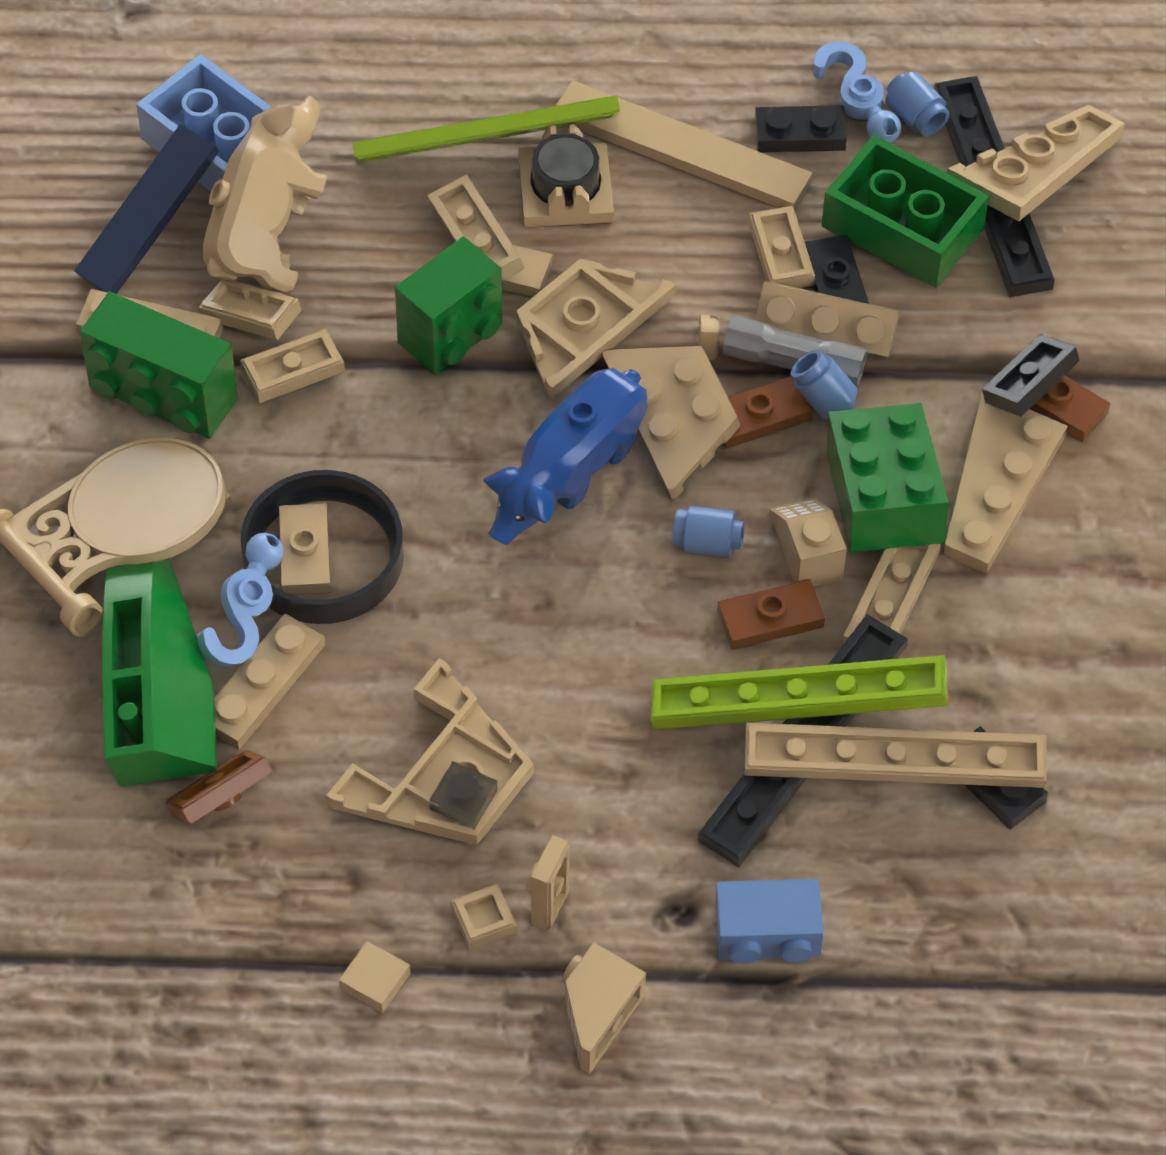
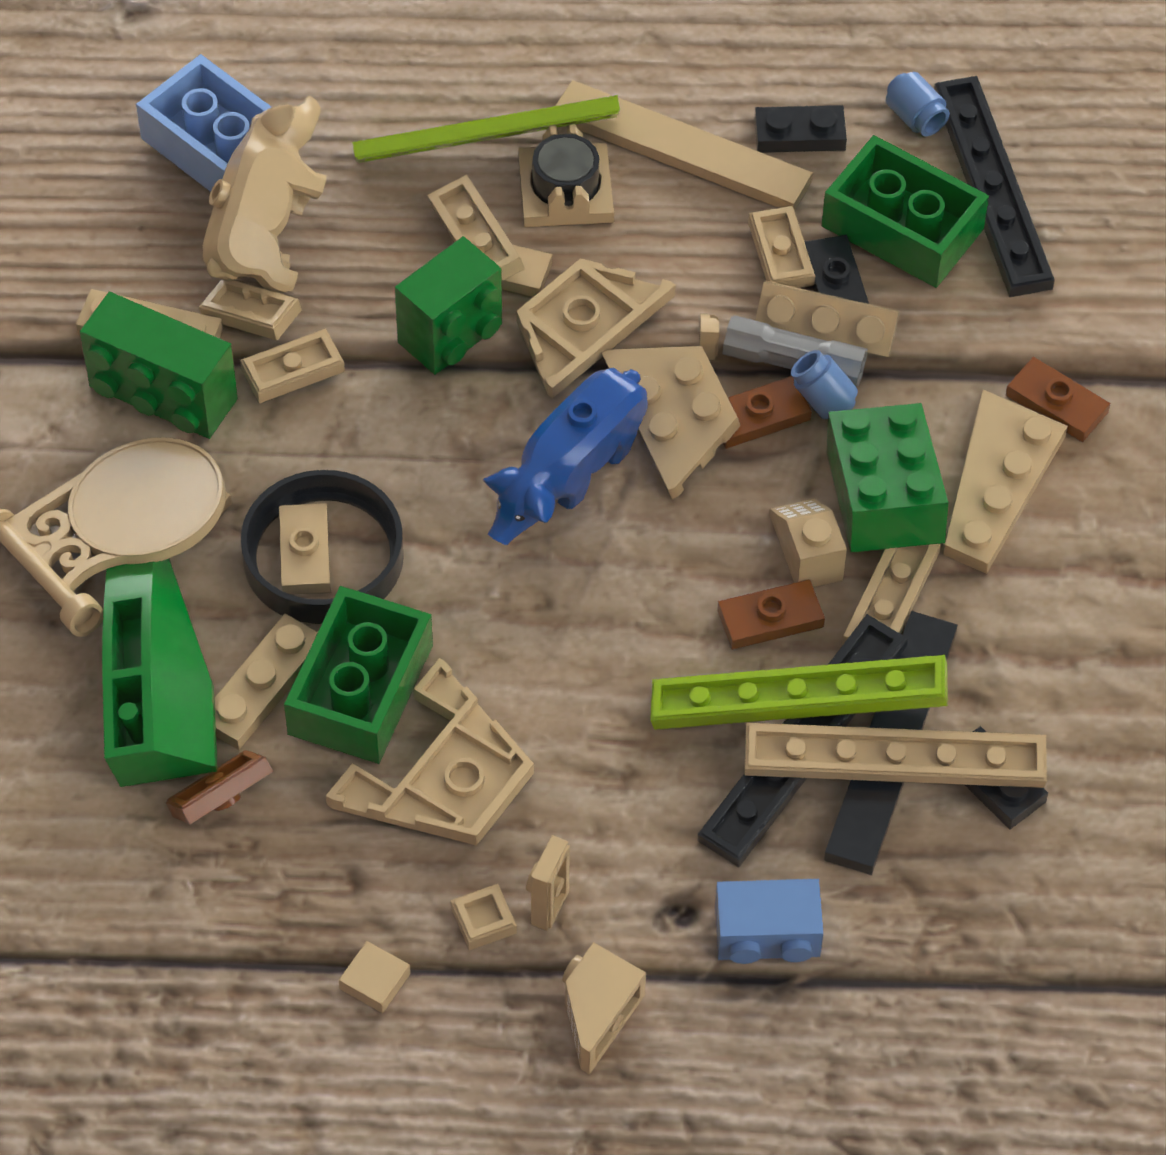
(147, 210): dark blue tile -> none
(243, 598): light blue piece -> none
(359, 674): none -> green brick
(463, 795): clear smoke plate -> none
(708, 531): medium blue brick -> none
(859, 93): light blue piece -> none
(871, 804): none -> black tile
(1030, 375): black plate -> none
(1042, 162): tan wing -> none

